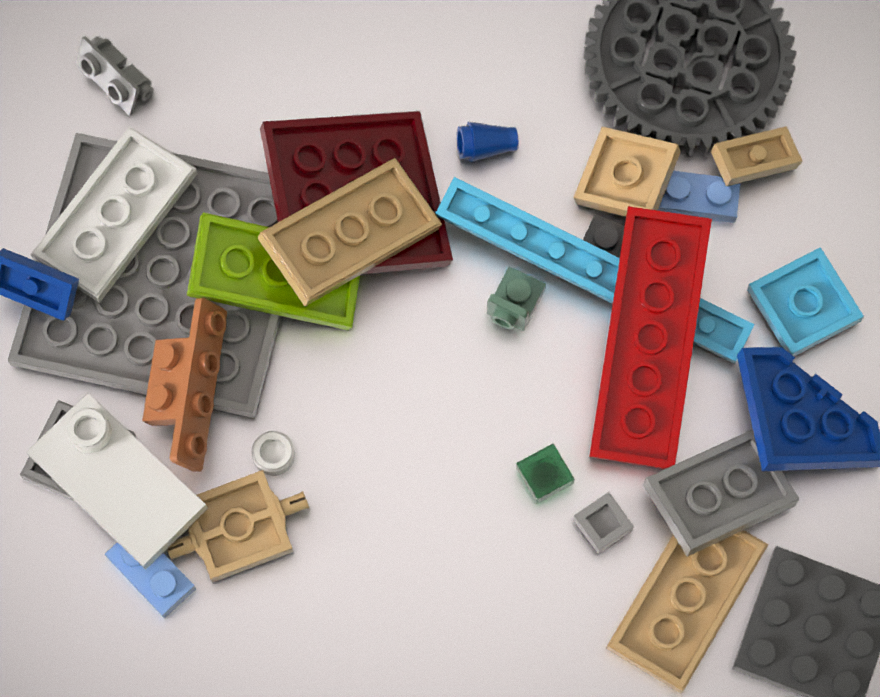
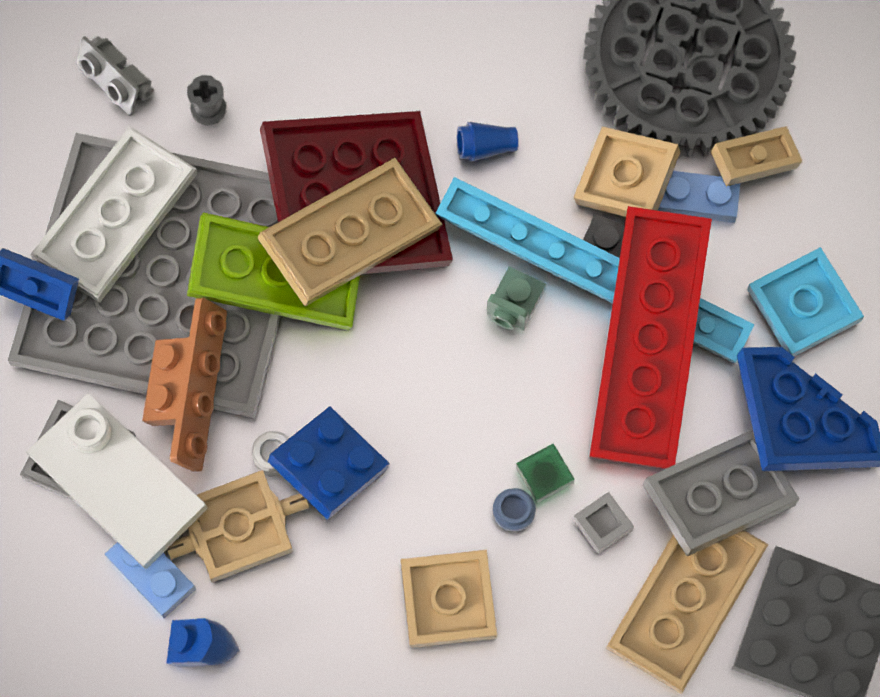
(200, 643): none -> blue plate
(206, 112): none -> dark grey bush
(328, 462): none -> blue plate
(448, 598): none -> tan plate
(514, 509): none -> sand blue plate

